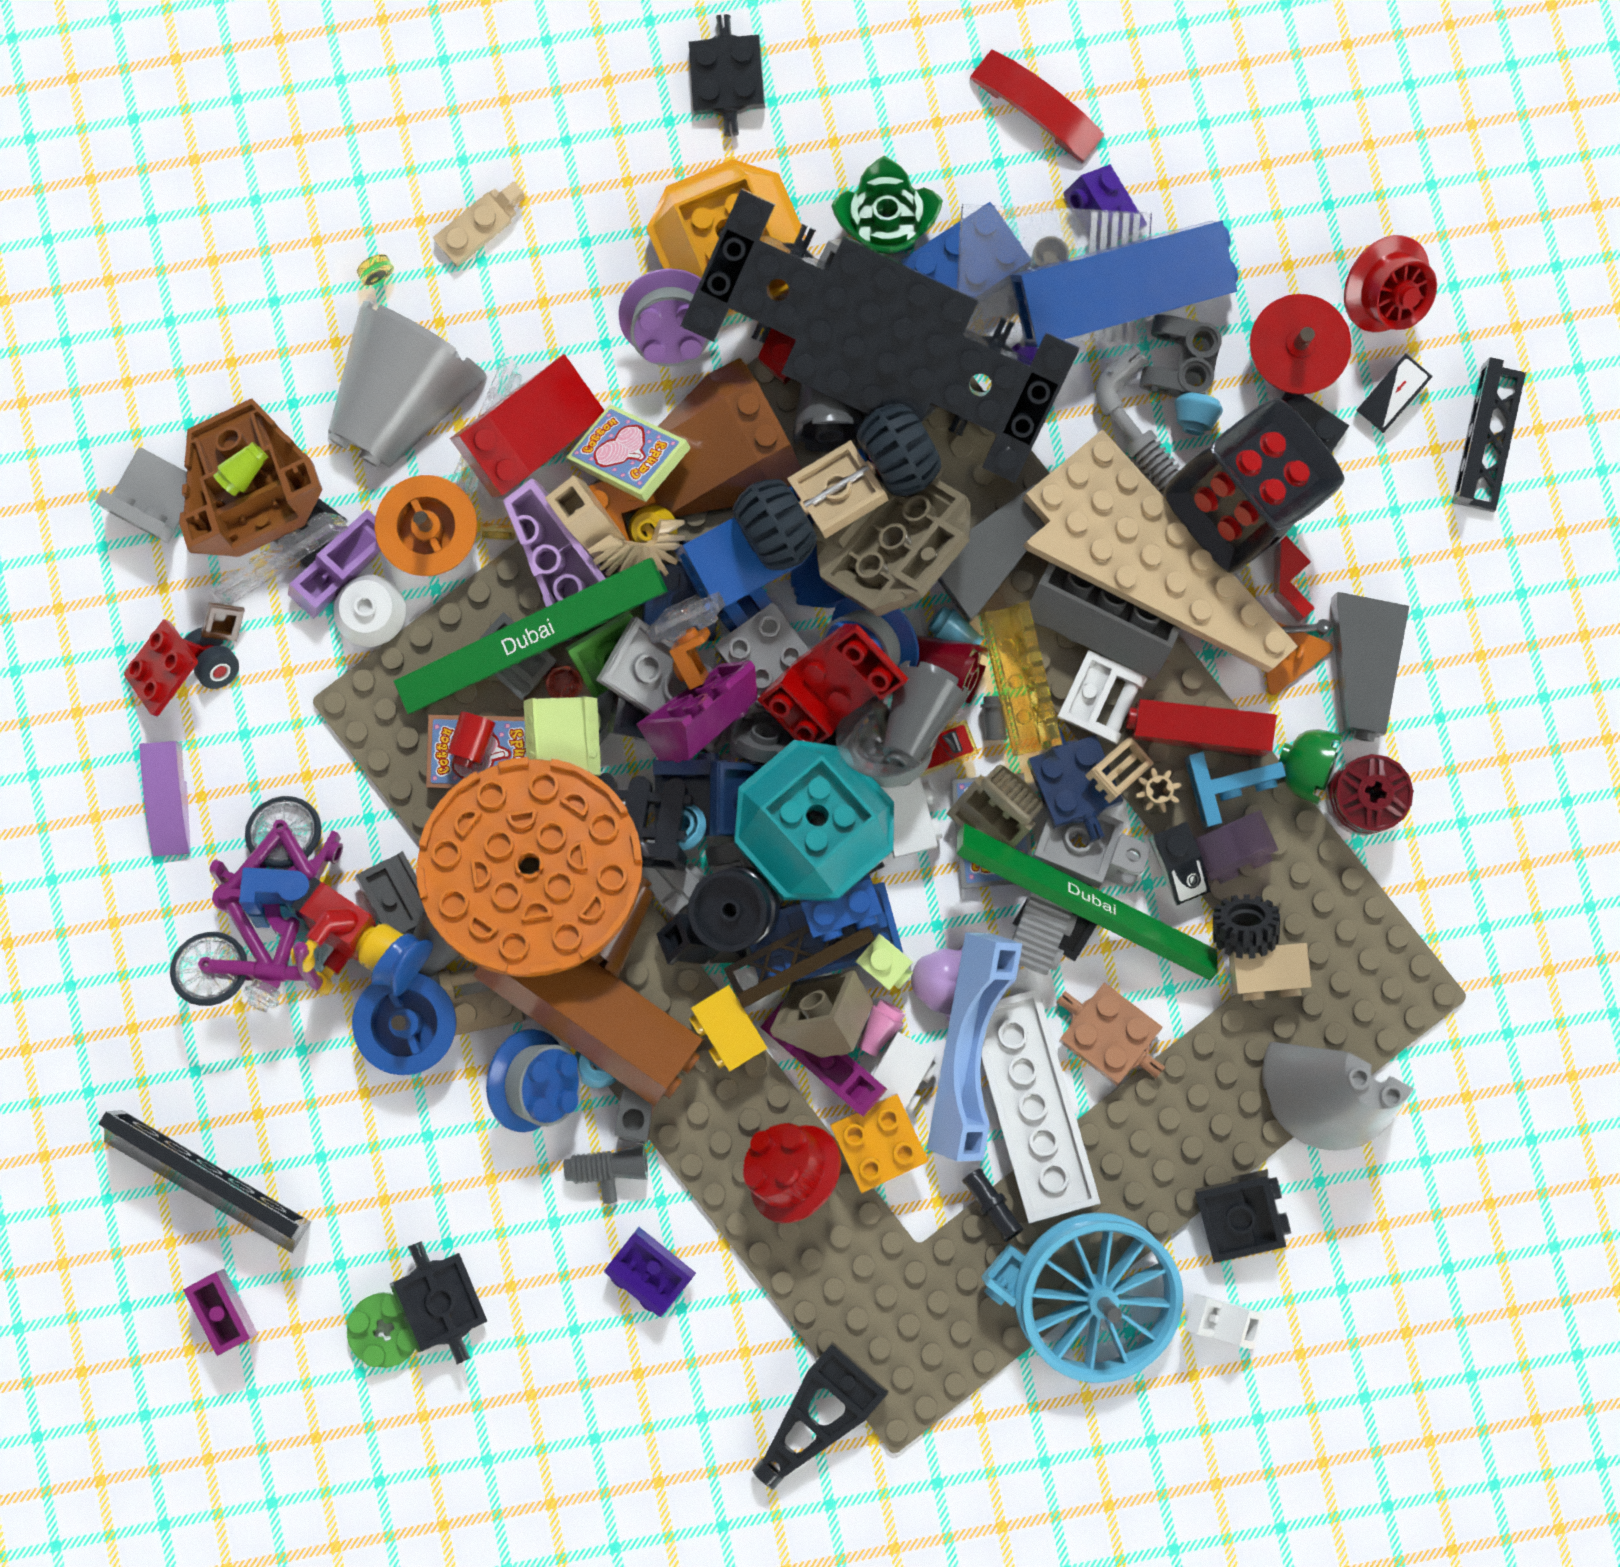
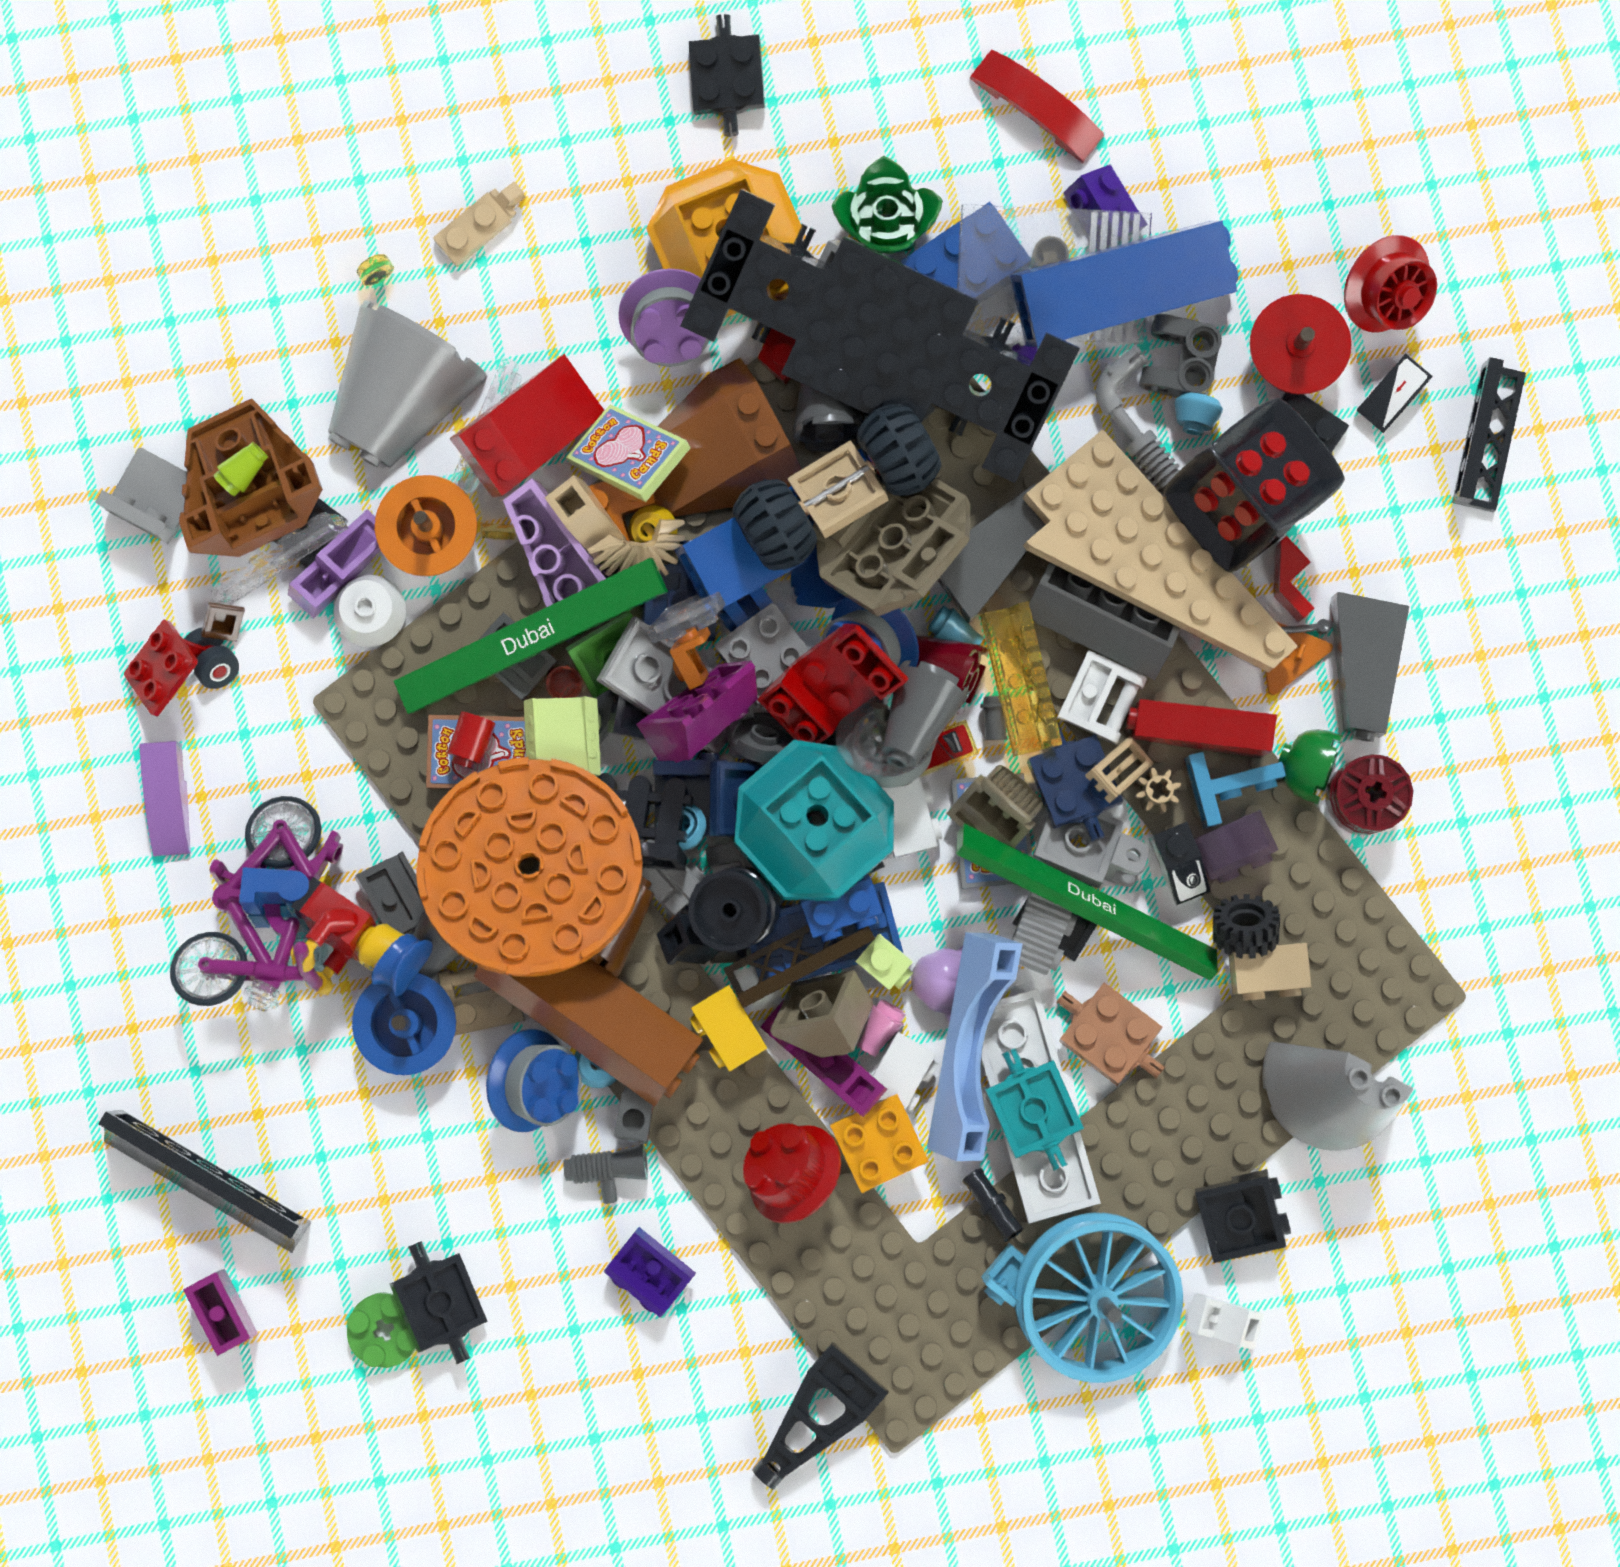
(1034, 1109): none -> teal plate

